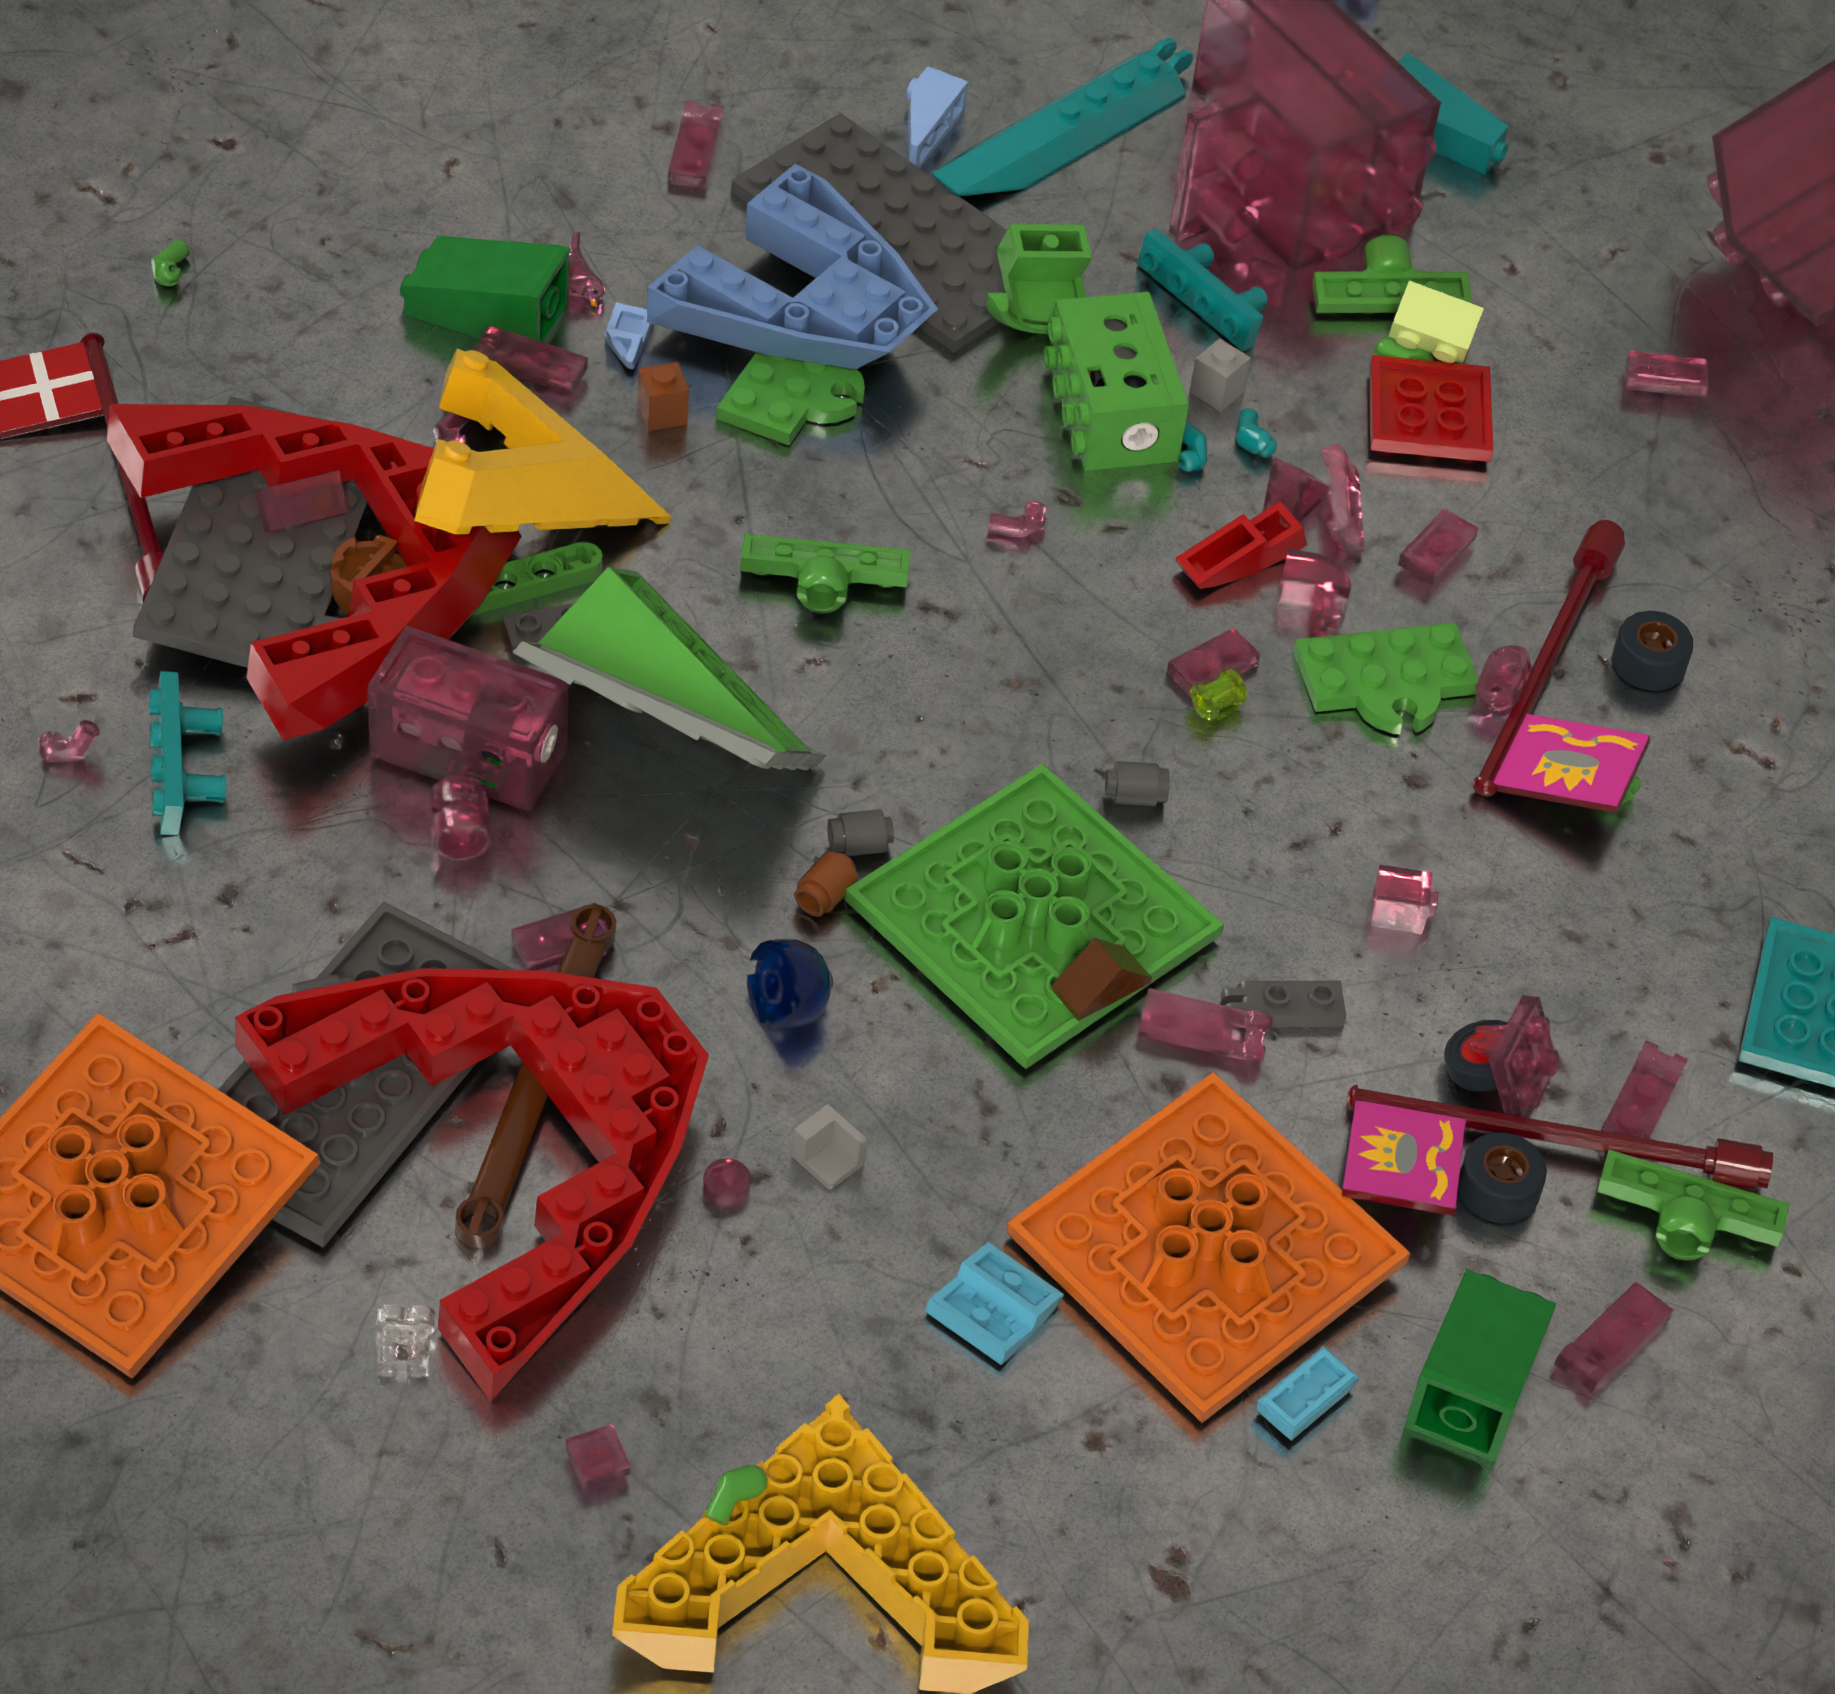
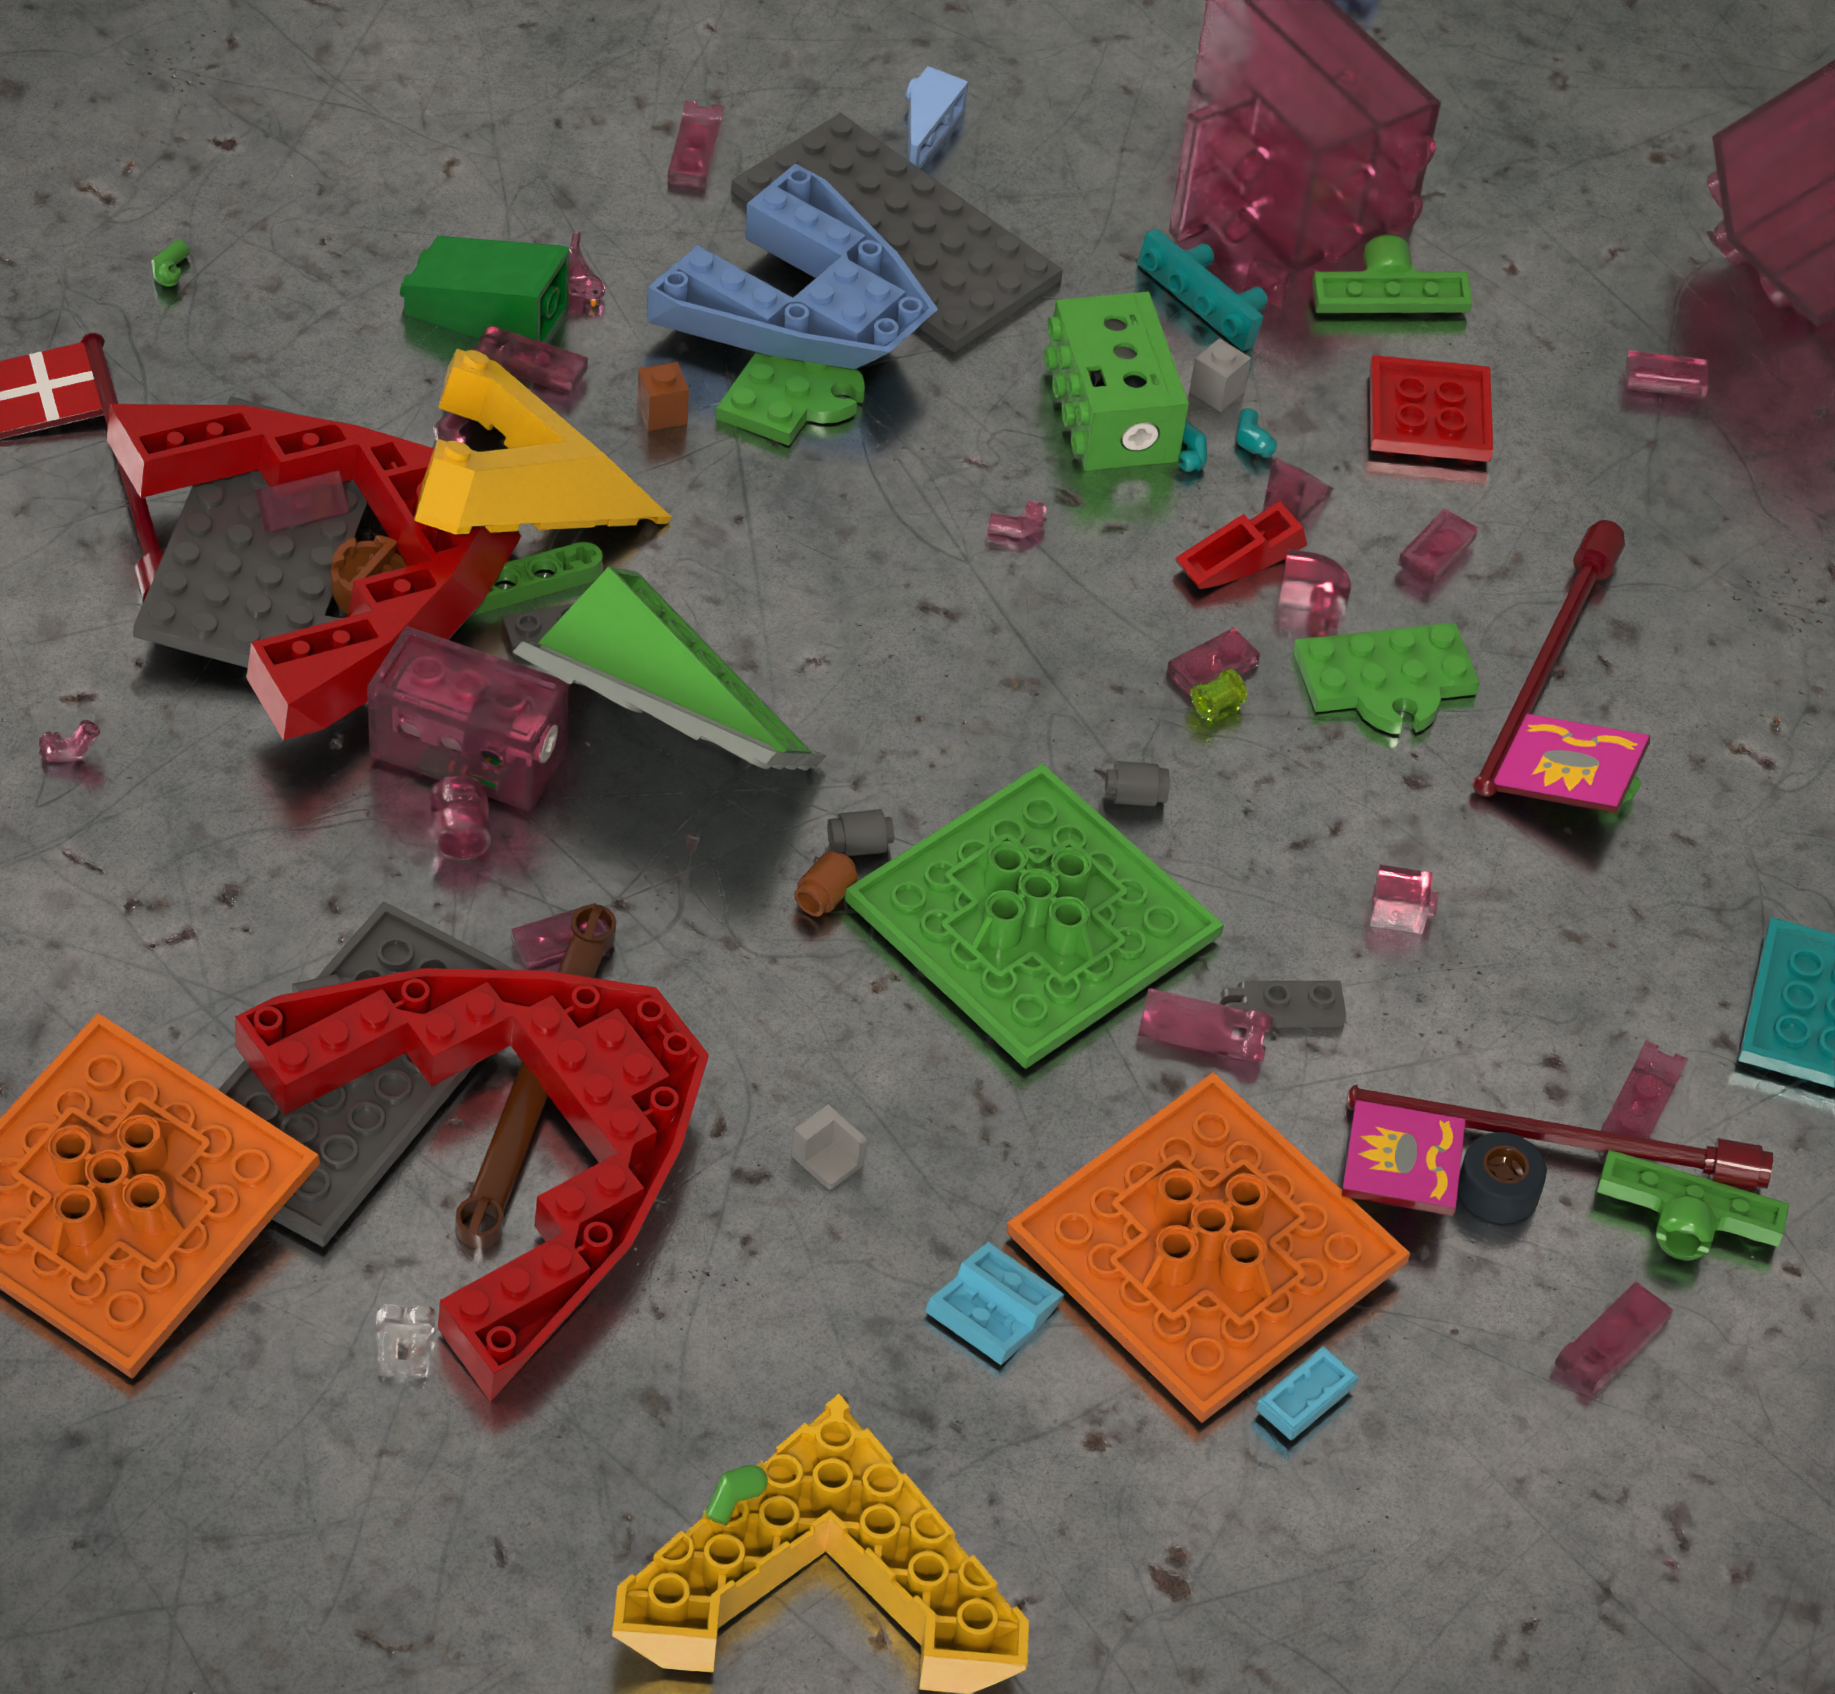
(166, 766): teal plate -> none
(597, 1456): clear pink plate -> none
(628, 333): light blue slope -> none
(726, 1182): clear pink tile -> none
(788, 984): clear blue cylinder -> none
(824, 567): bright green plate -> none
(1037, 269): bright green piece -> none
(1070, 124): teal hinge -> none
(1099, 978): reddish brown slope -> none
(1344, 499): clear pink plate -> none
(1389, 347): bright green arm -> none
(1435, 323): yellowish green slope -> none
(1463, 127): teal slope -> none
(1479, 1365): green slope -> none
(1503, 678): clear pink plate -> none
(1506, 1056): clear pink plate -> none
(1652, 650): black wheel -> none

